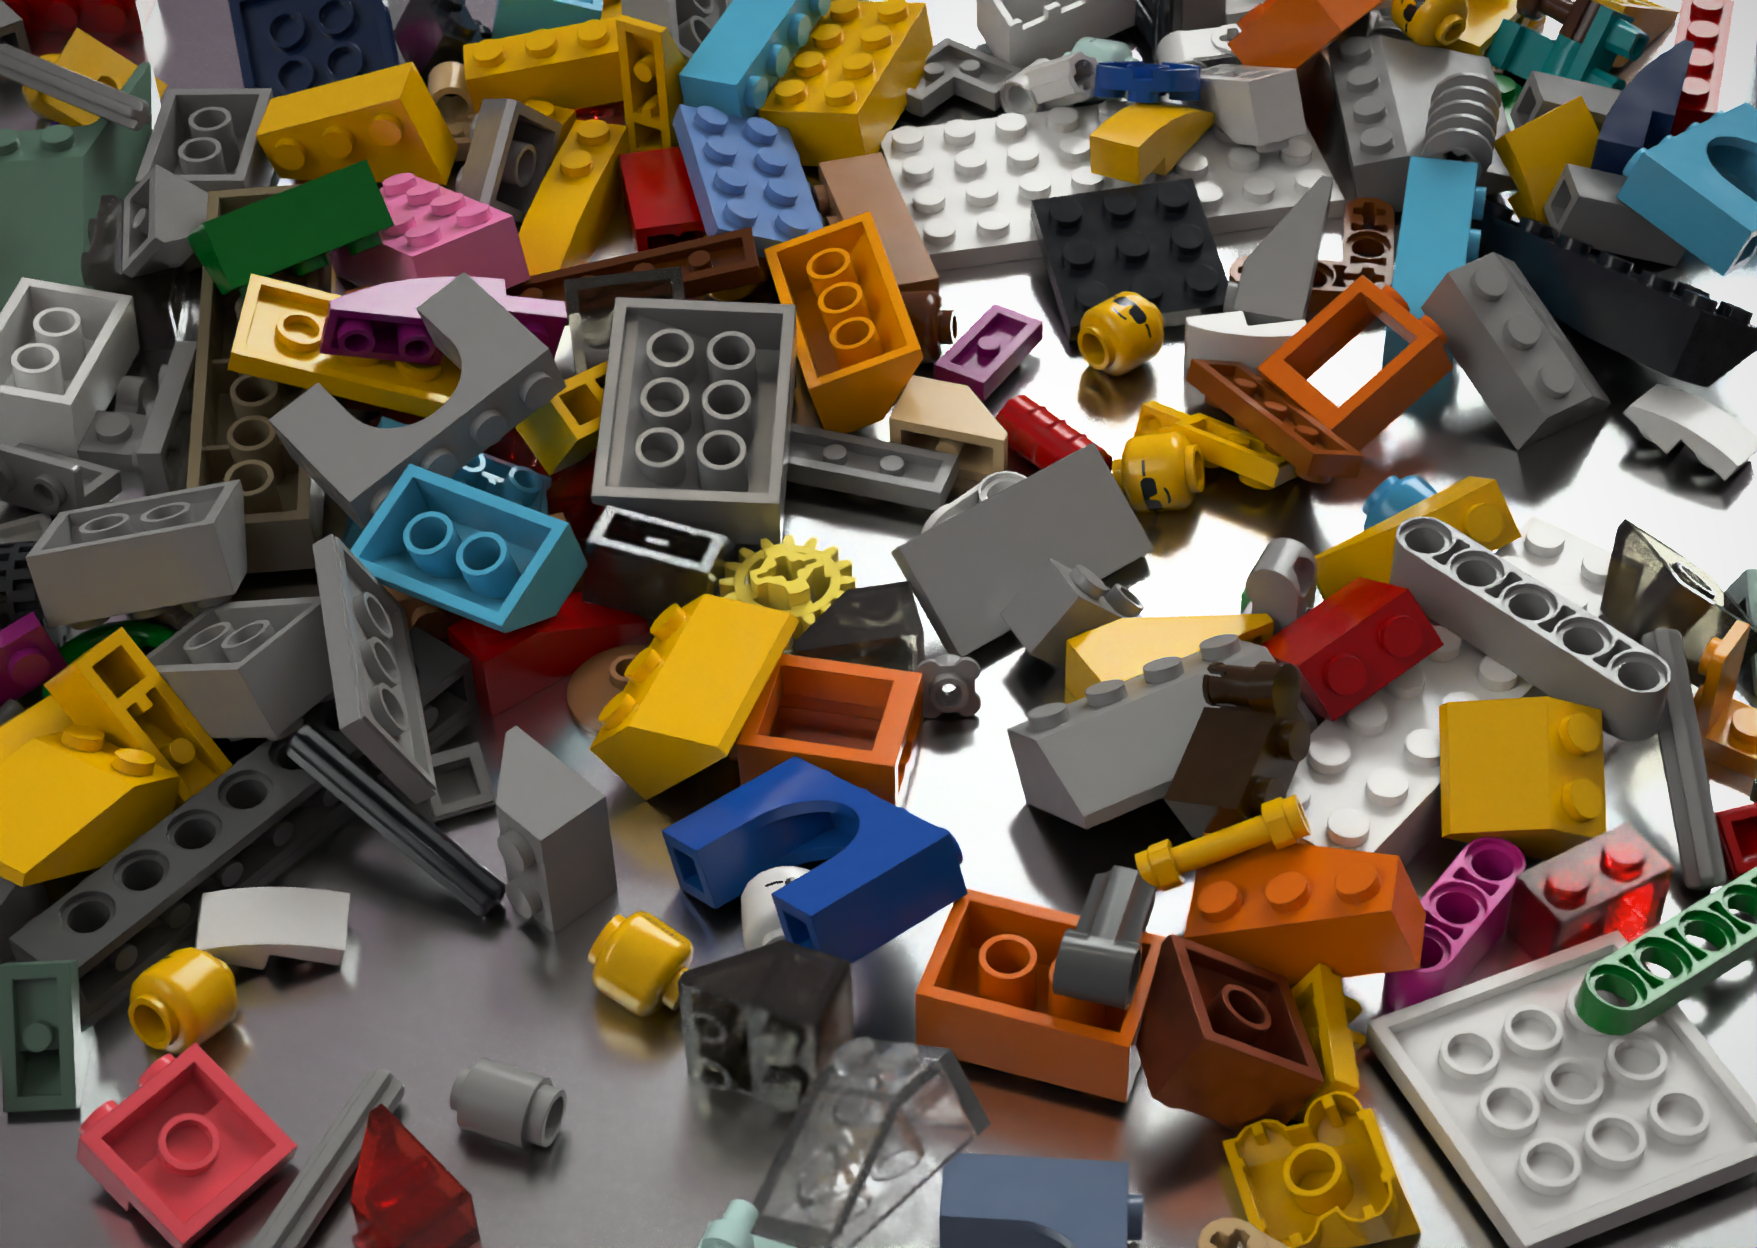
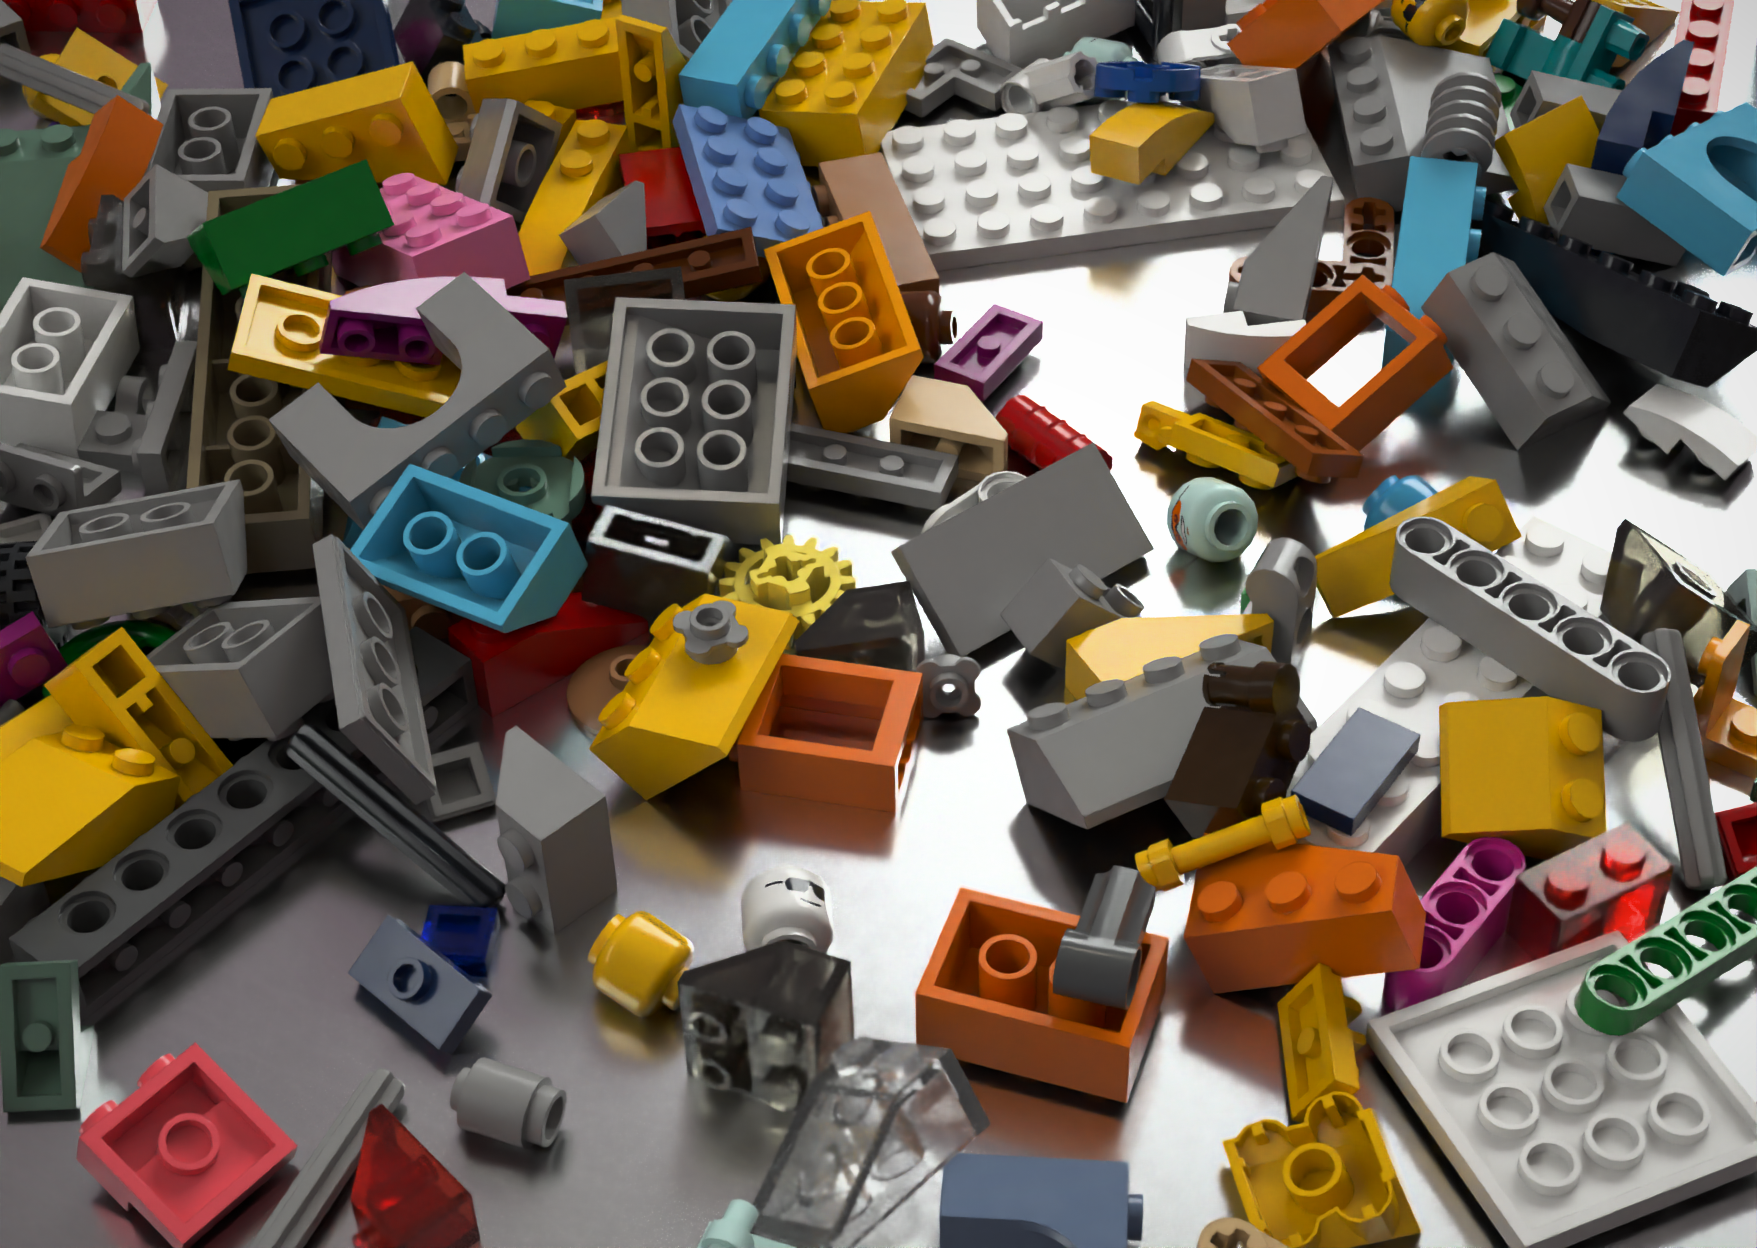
(109, 164): none -> orange slope
(182, 1000): yellow head -> none
(258, 922): white slope -> none
(420, 984): none -> dark blue plate
(464, 935): none -> clear blue tile
(554, 480): none -> sand green plate
(610, 226): none -> light grey slope
(711, 632): none -> light grey plate
(881, 868): blue arch -> none
(1121, 333): yellow head -> none
(1133, 241): black plate -> none
(1159, 472): yellow head -> none
(1212, 519): none -> light aqua head
(1224, 1038): copper slope -> none
(1354, 644): red brick -> none
(1355, 770): none -> tile

